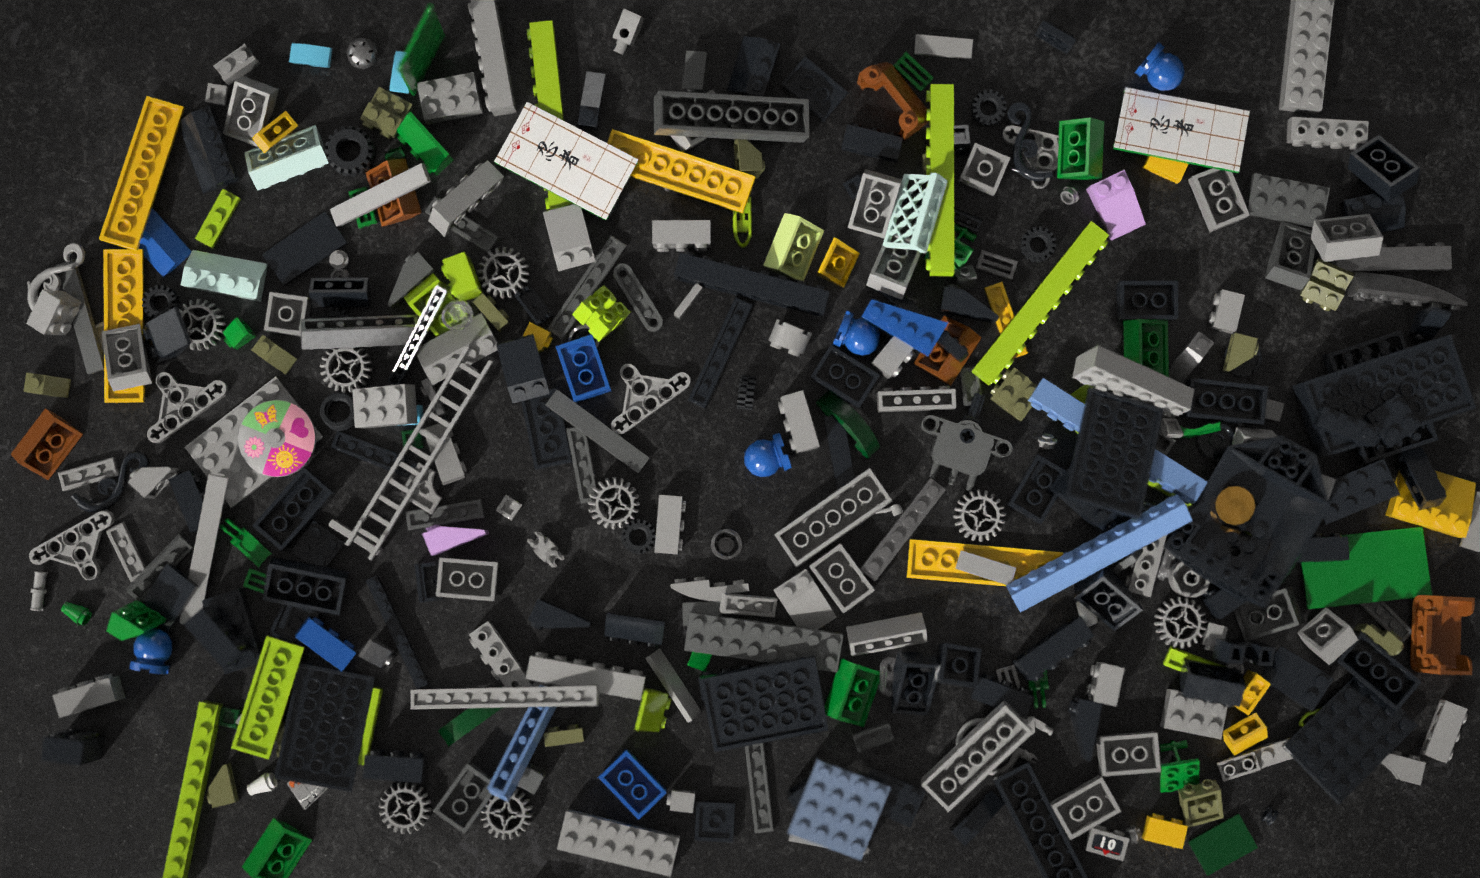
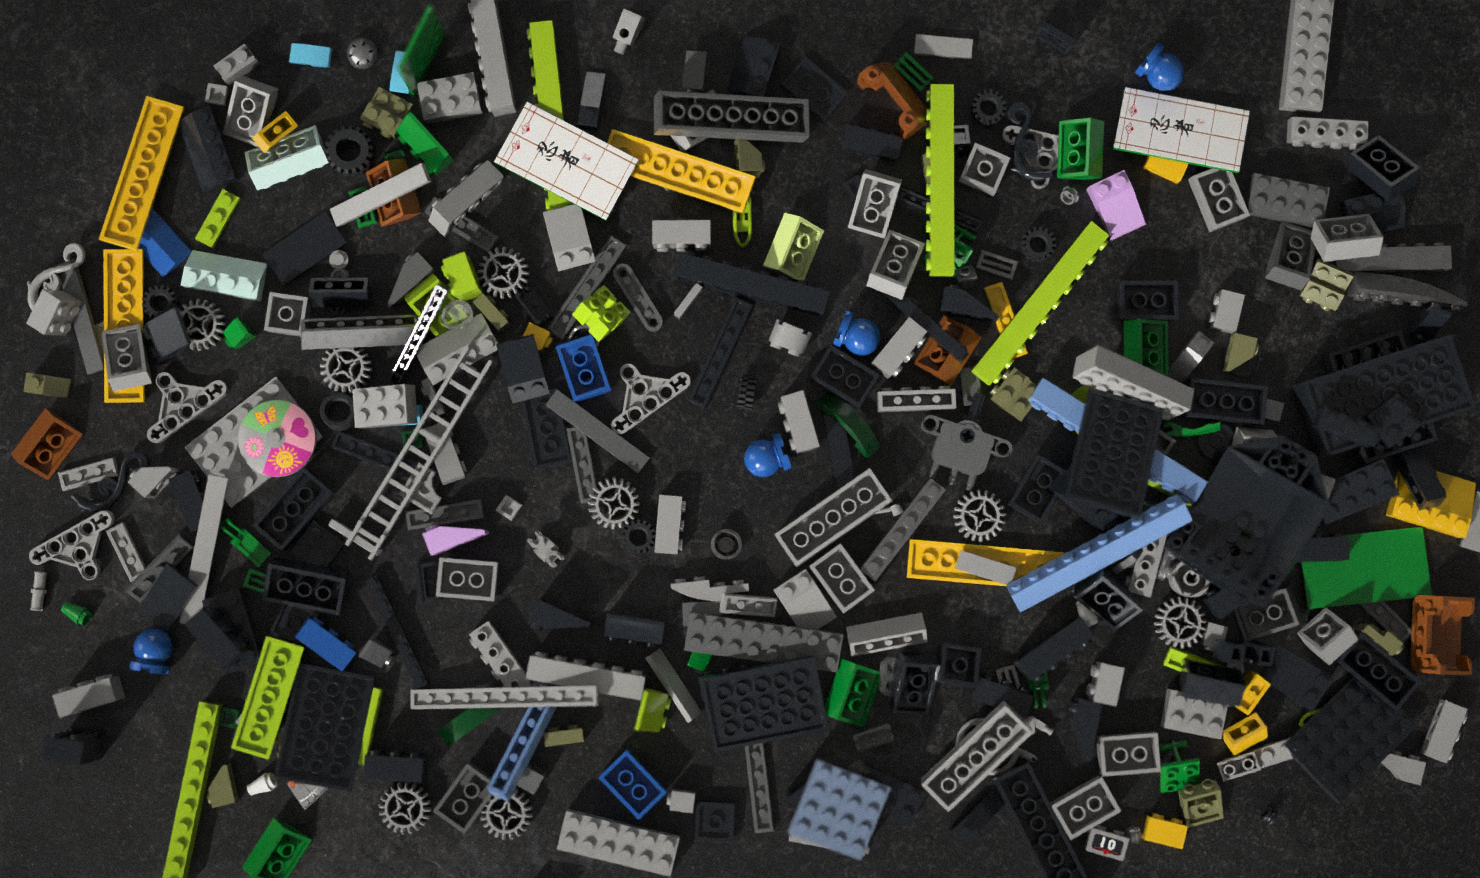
(133, 620): green slope -> none
(274, 354): olive slope -> none
(838, 263): yellow slope -> none
(909, 327): blue wing -> none
(926, 214): light aqua fence -> none
(1047, 441): light grey plate -> none
(1171, 428): light grey tile -> none
(1222, 844): dark green tile -> none
(1235, 505): pearl gold tile -> none

